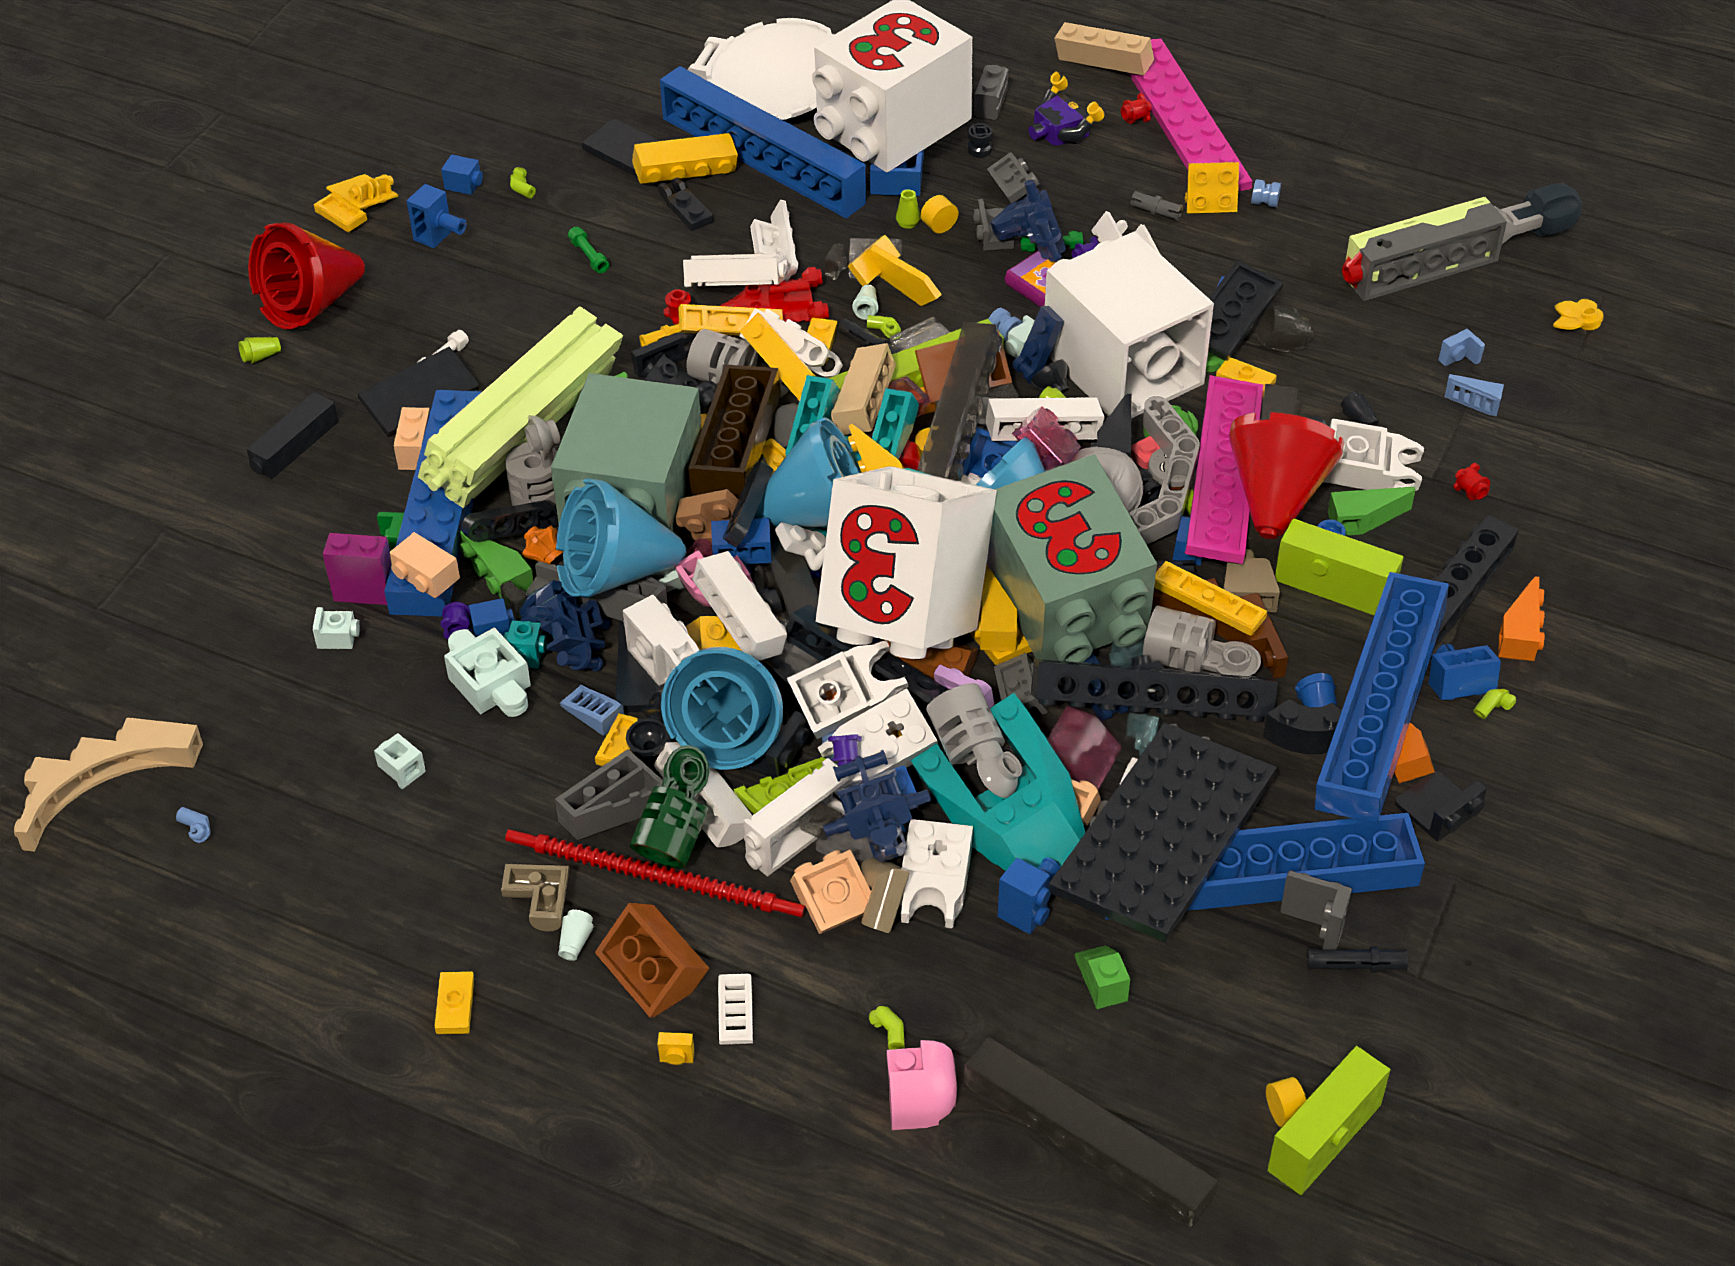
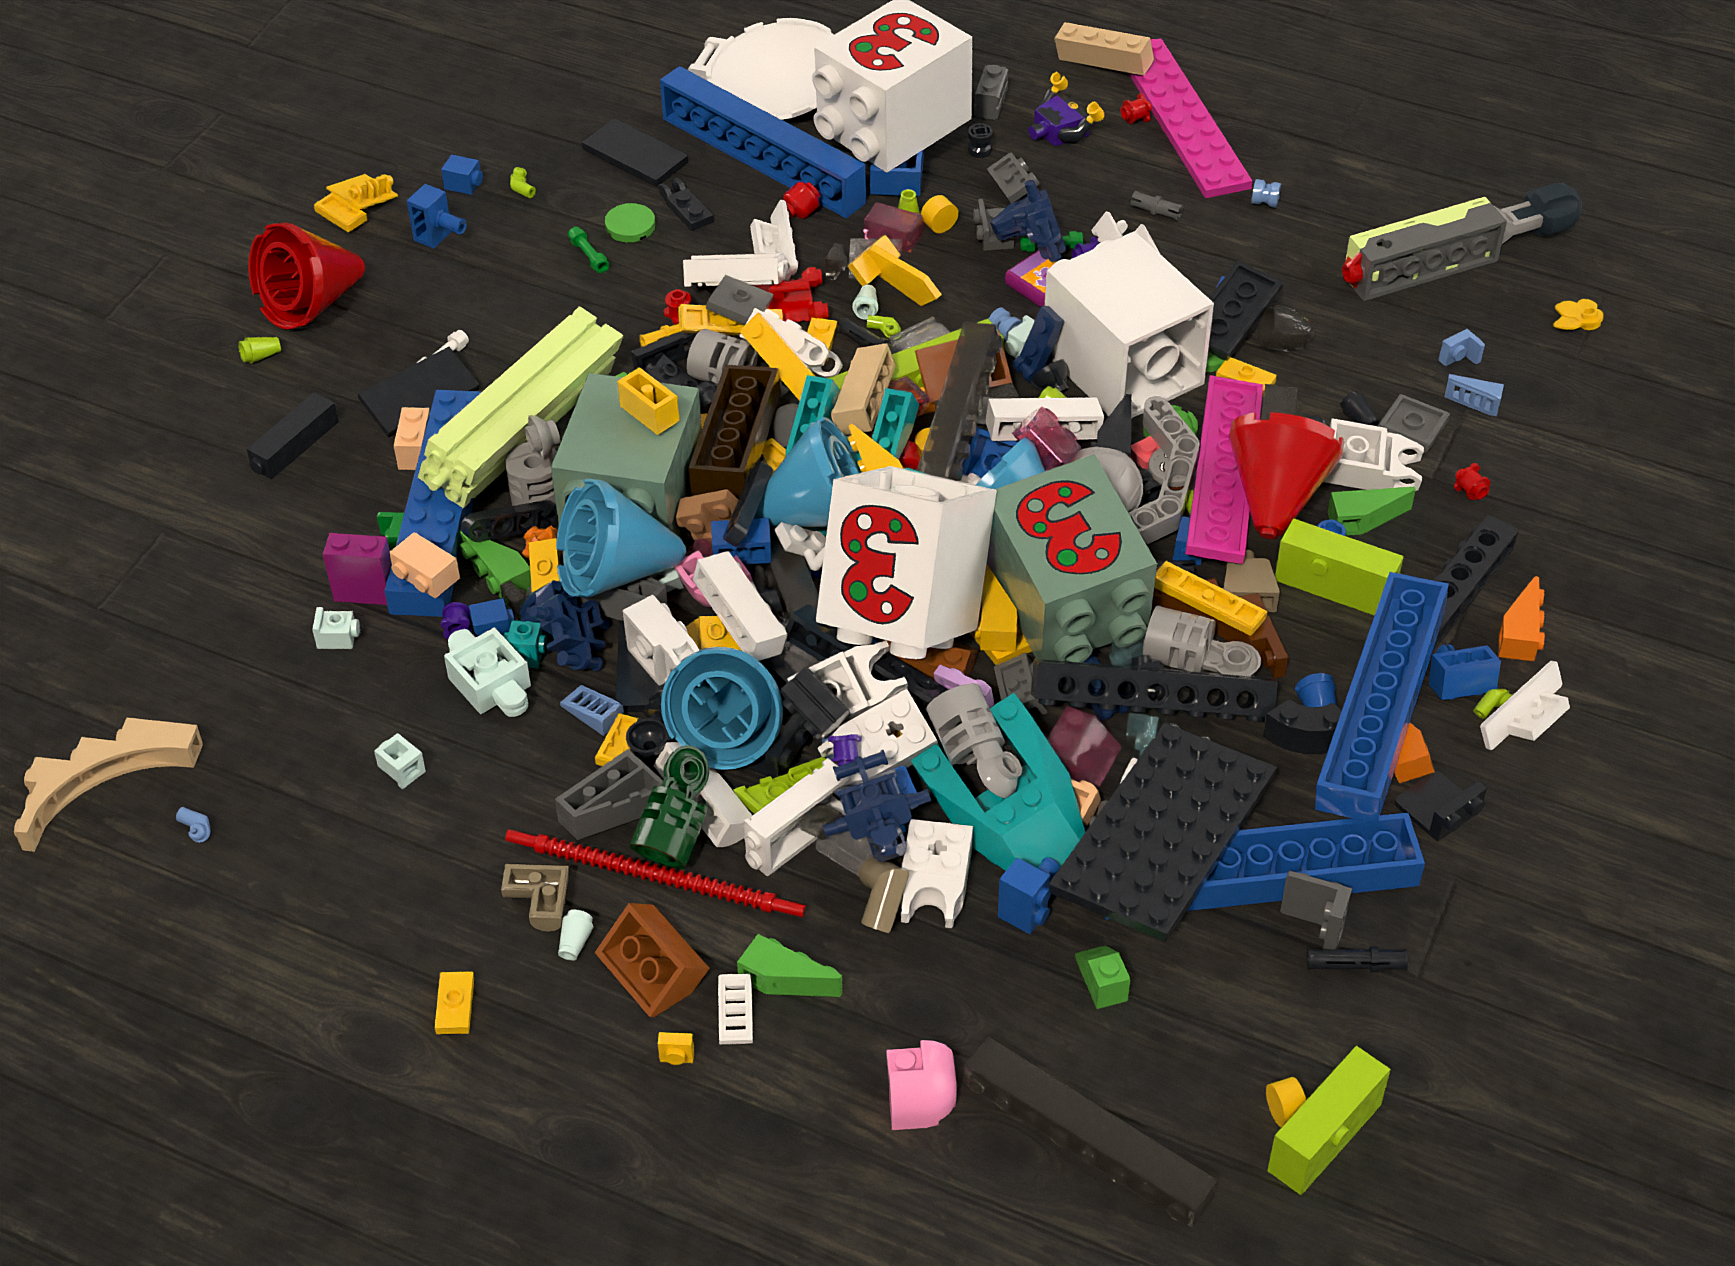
(543, 562): none -> yellow plate
(630, 222): none -> bright green tile
(648, 401): none -> yellow brick
(684, 158): yellow brick -> none
(738, 299): none -> dark grey plate
(787, 972): none -> bright green slope
(801, 200): none -> red head
(815, 703): none -> black brick
(832, 890): light nougat plate -> none
(893, 1024): lime arm -> none
(894, 224): none -> clear pink brick
(1212, 187): yellow hinge -> none
(1415, 421): none -> dark grey plate
(1528, 710): none -> white bracket

